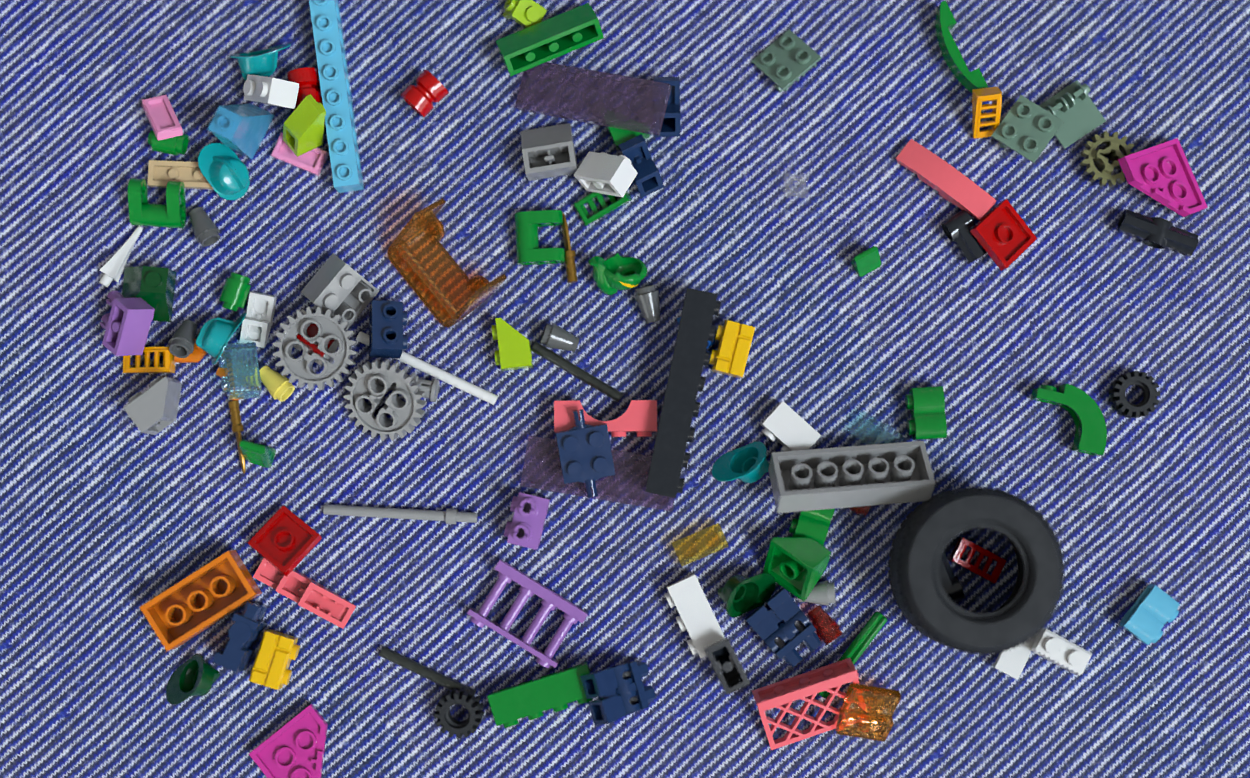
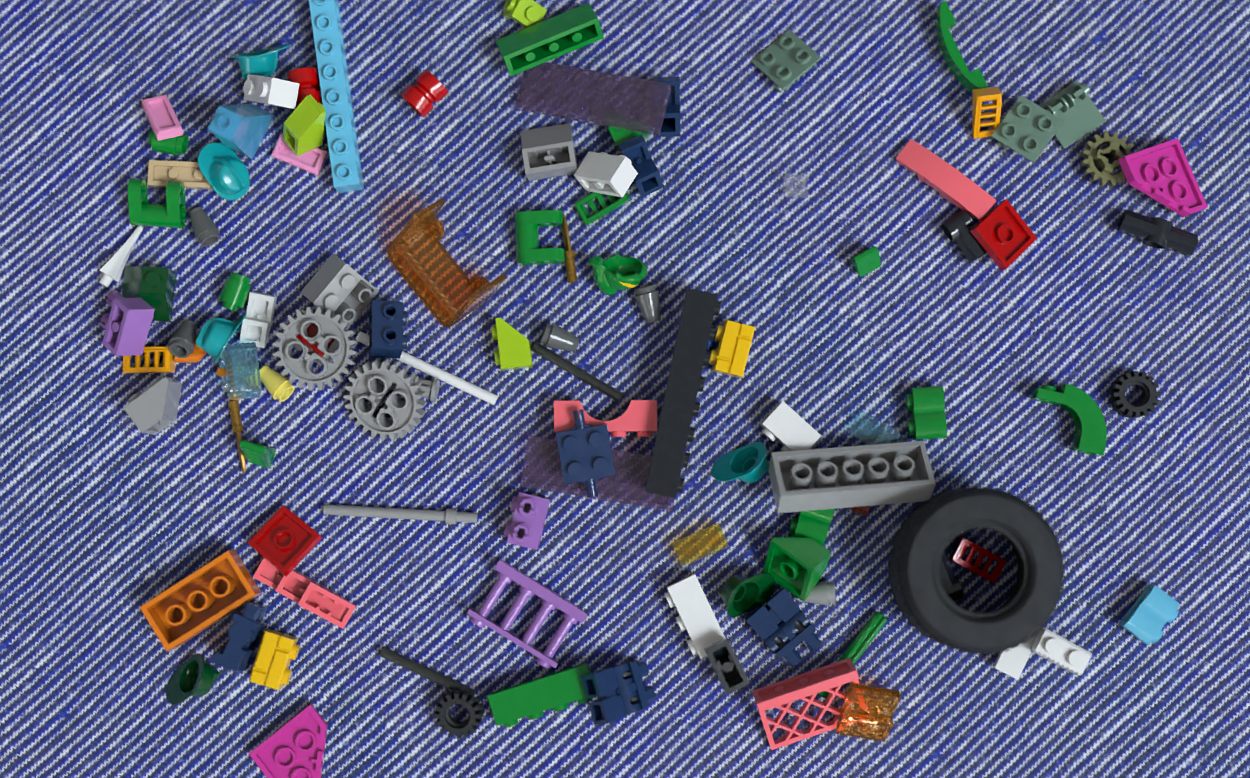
(825, 625): clear red cone -> none

